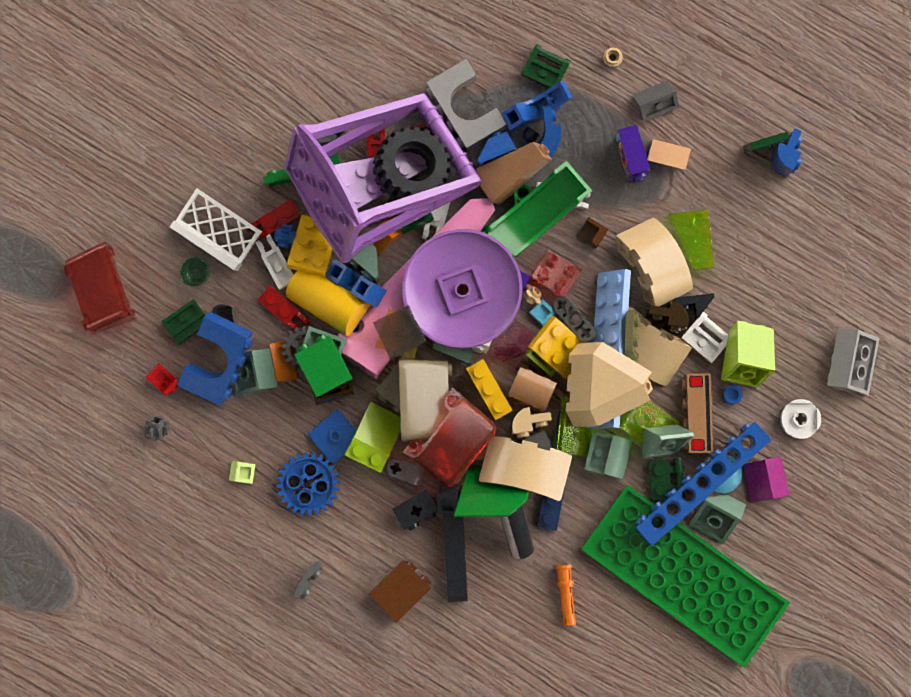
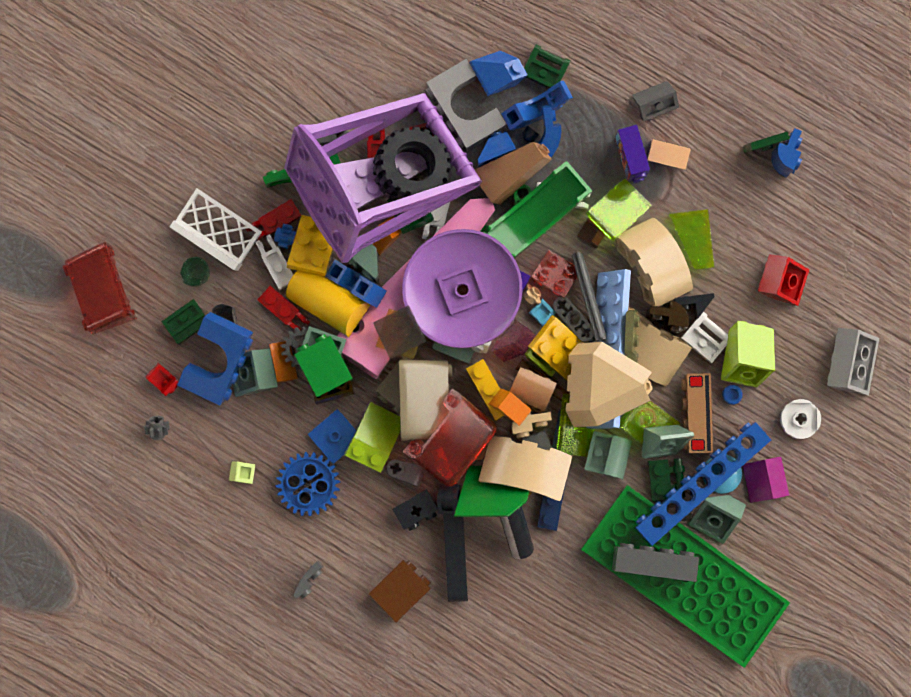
(498, 72): none -> blue slope
(510, 406): none -> orange slope
(565, 585): orange pin -> none
(589, 297): none -> dark grey axle
(612, 51): tan plate -> none
(618, 209): none -> clear neon green tile
(652, 563): none -> dark grey brick
(783, 279): none -> red slope

